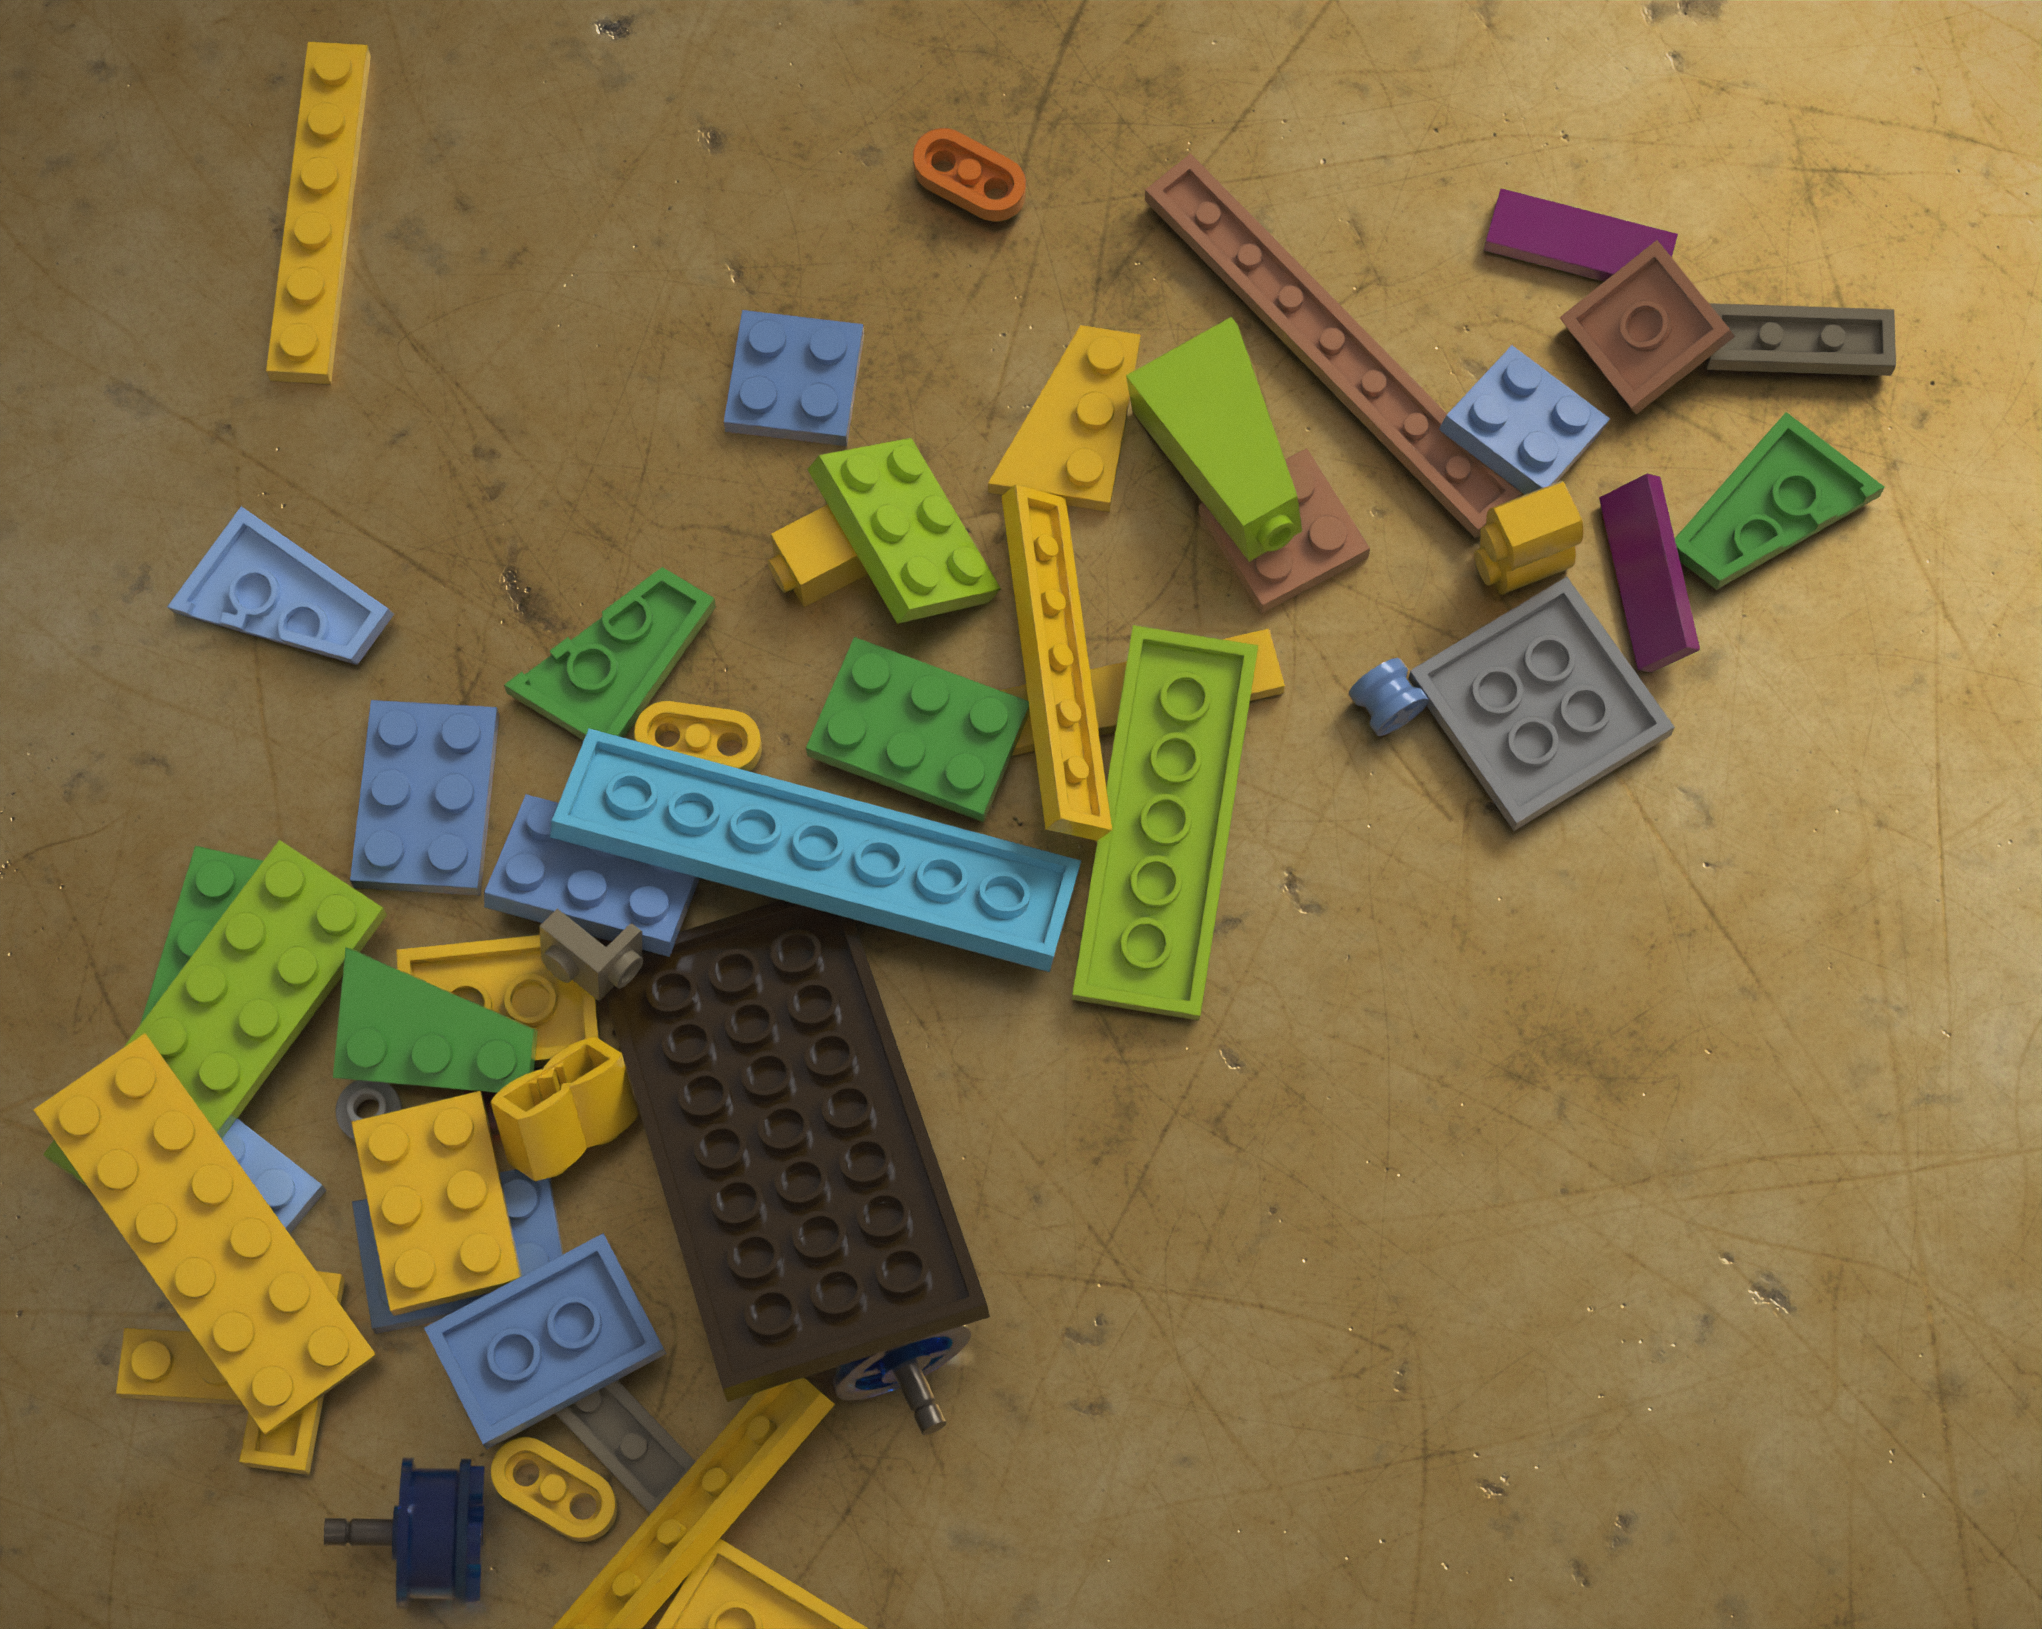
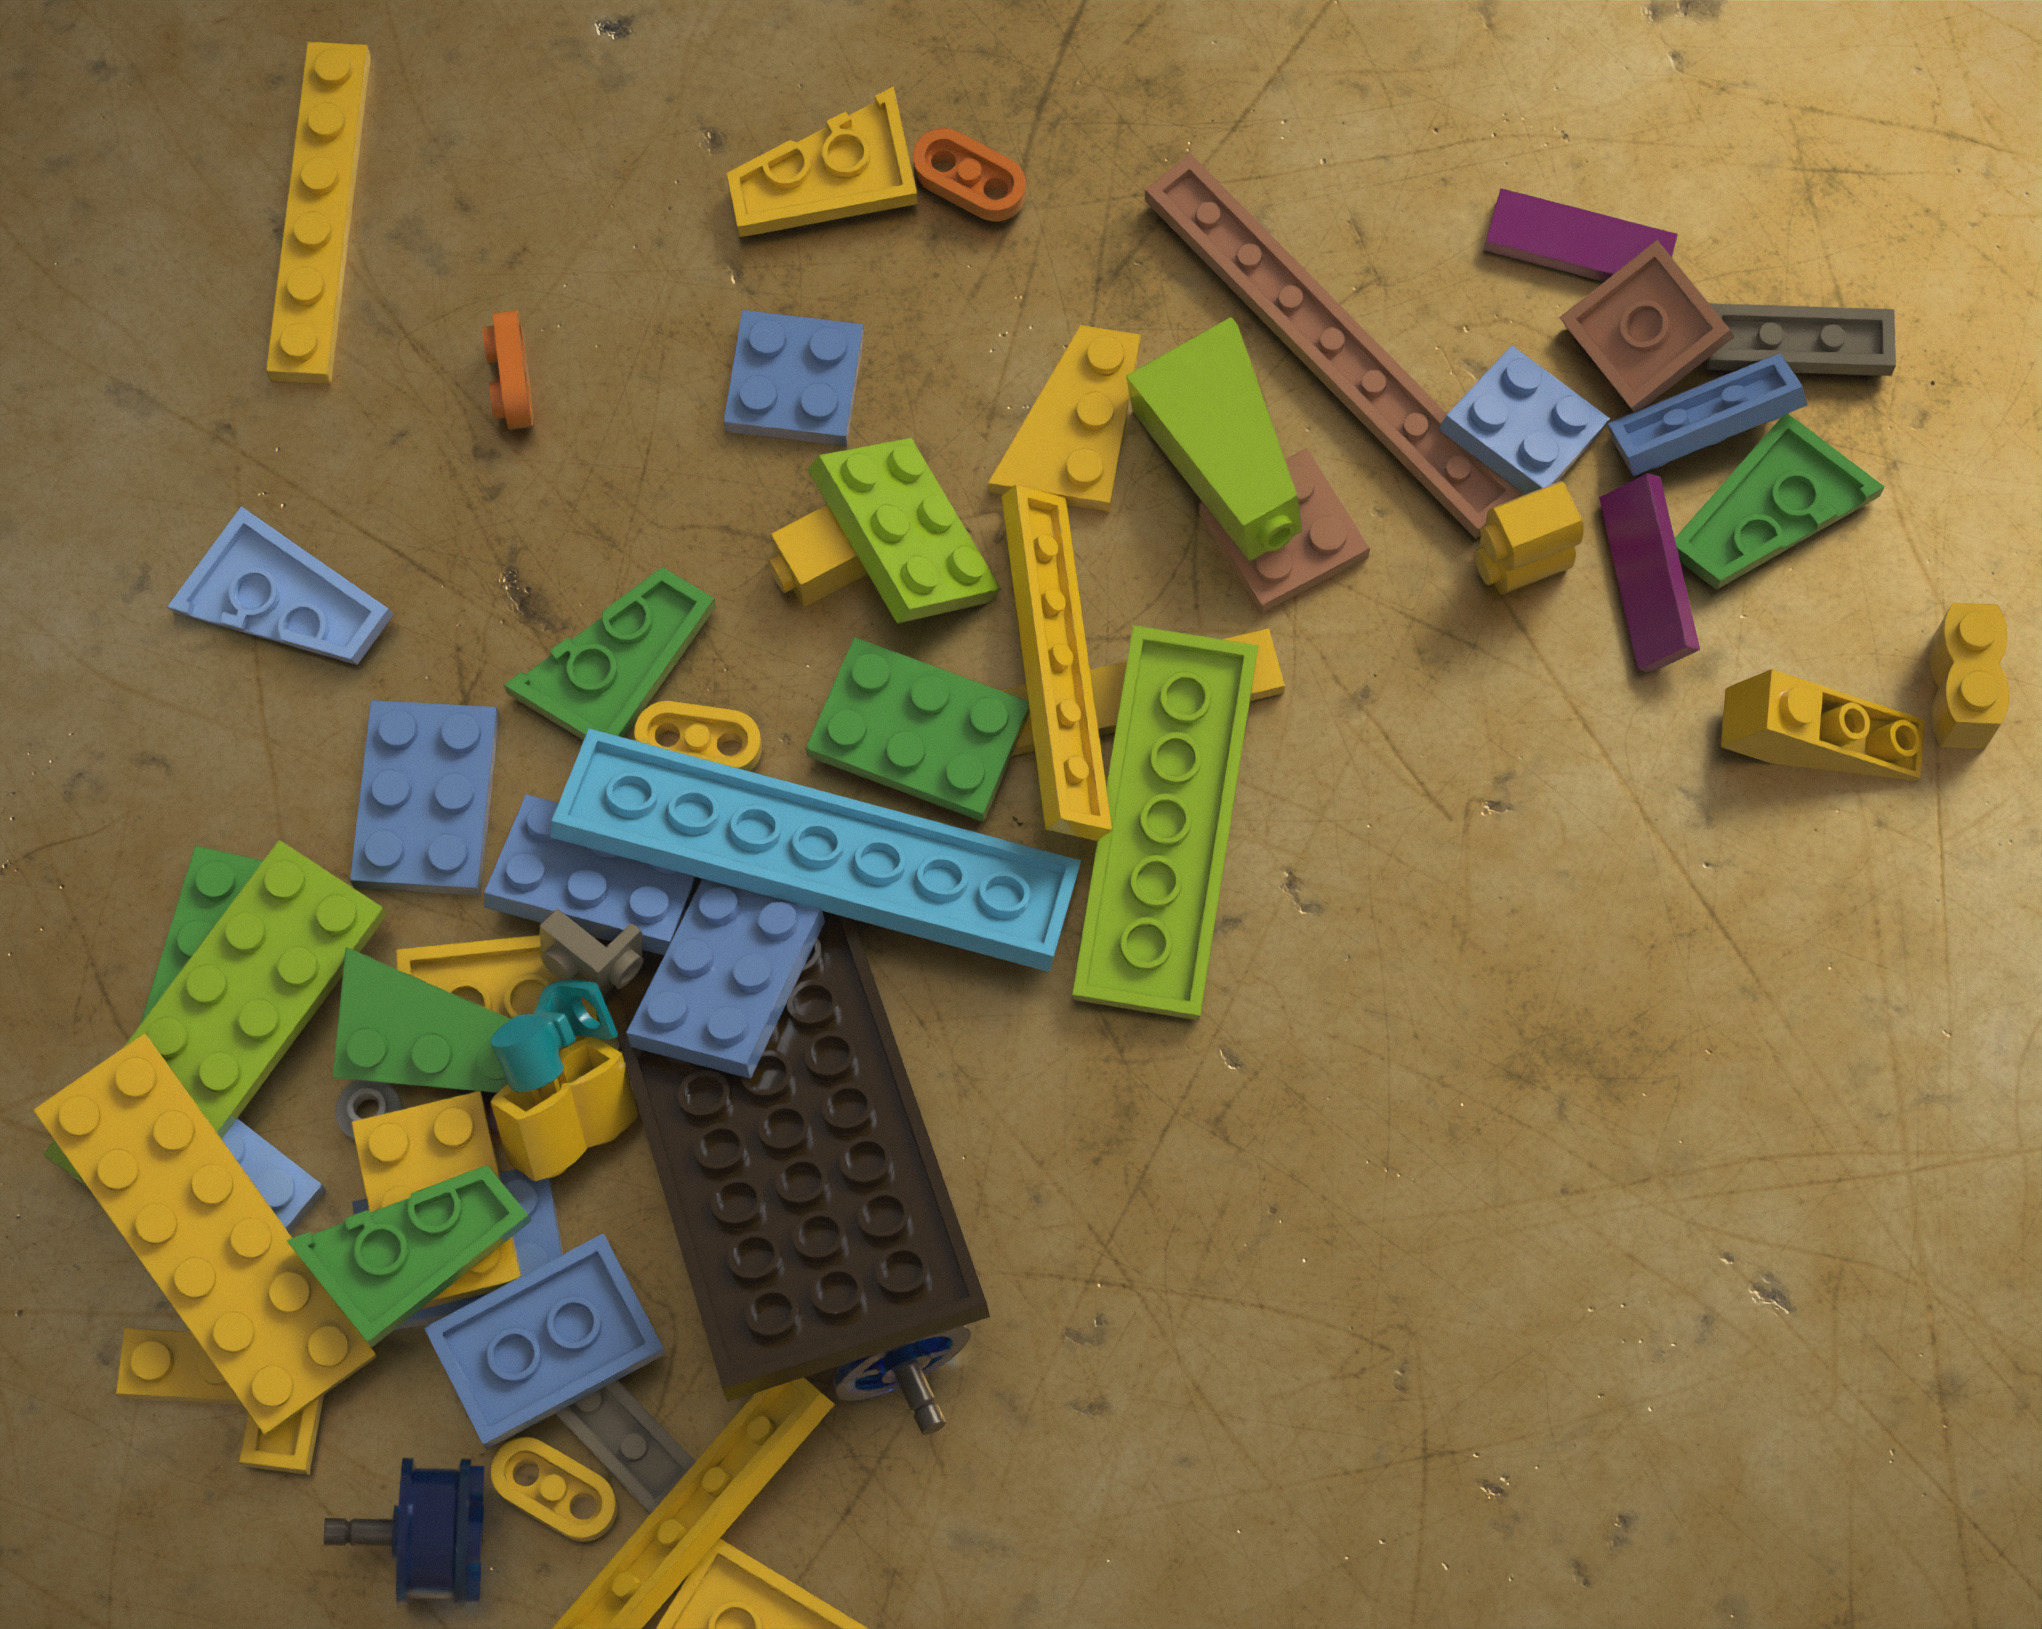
(406, 1254): none -> bright green wing
(511, 394): none -> orange plate
(531, 1043): none -> teal leg
(725, 978): none -> medium blue plate
(834, 174): none -> yellow wing
(1388, 696): medium blue wheel -> none
(1541, 703): light grey plate -> none
(1707, 414): none -> medium blue plate
(1819, 728): none -> yellow slope
(1969, 675): none -> yellow brick

